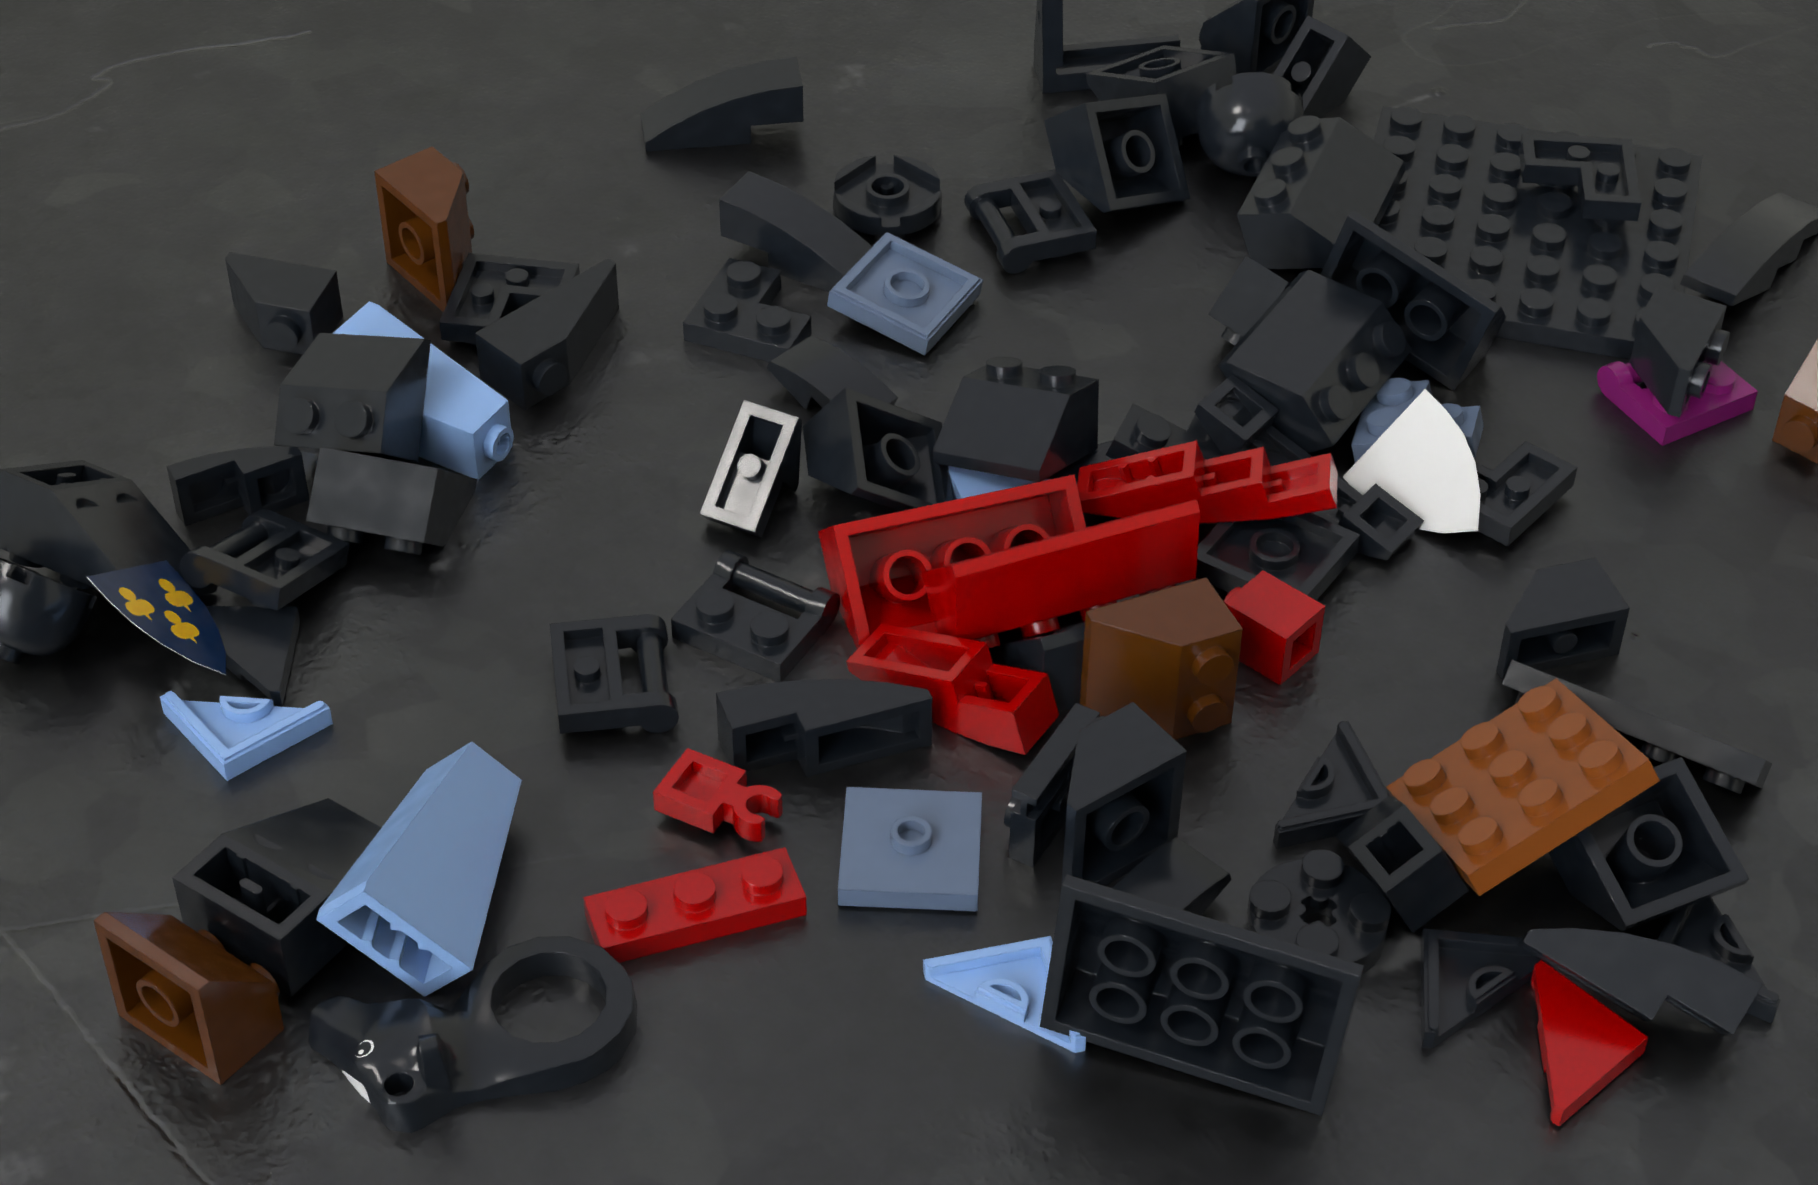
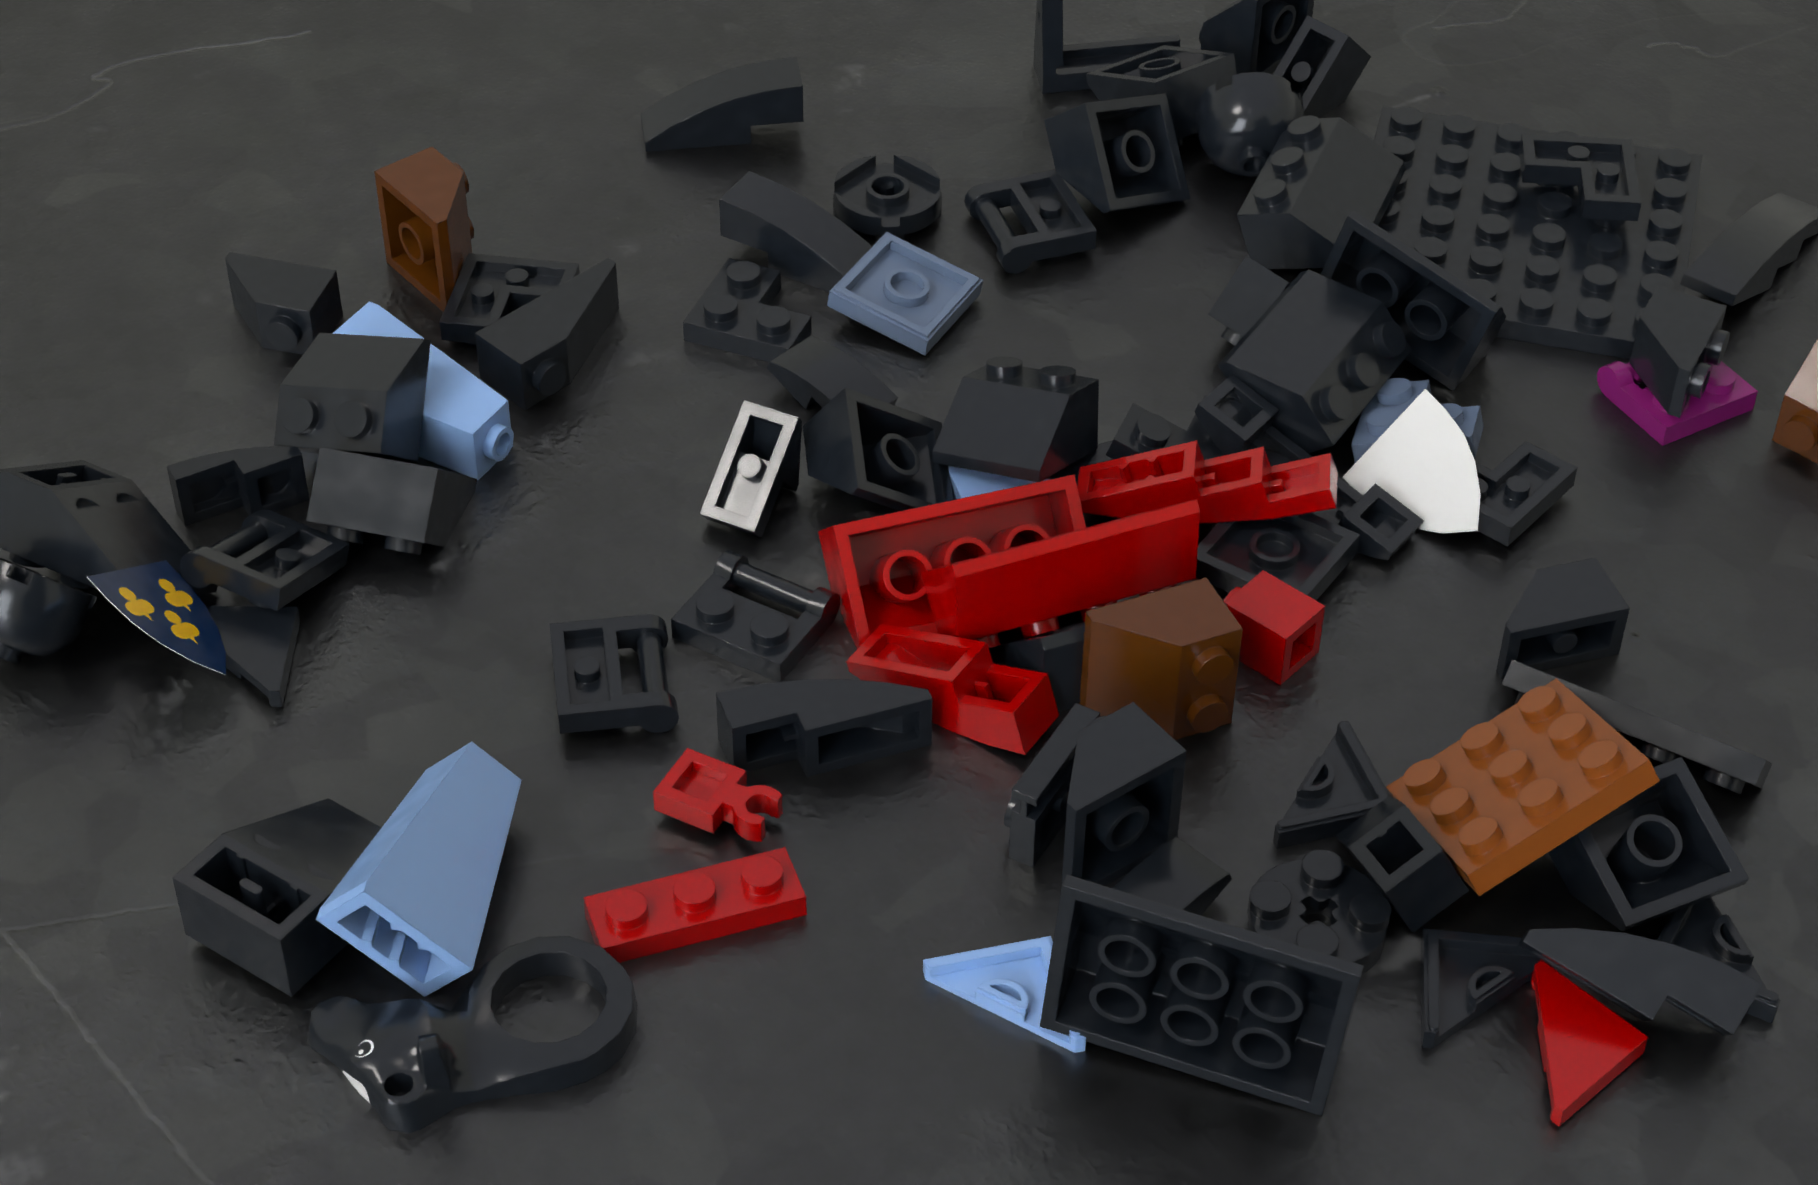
(188, 991): reddish brown slope -> none
(243, 729): light blue tile -> none
(910, 849): sand blue plate -> none

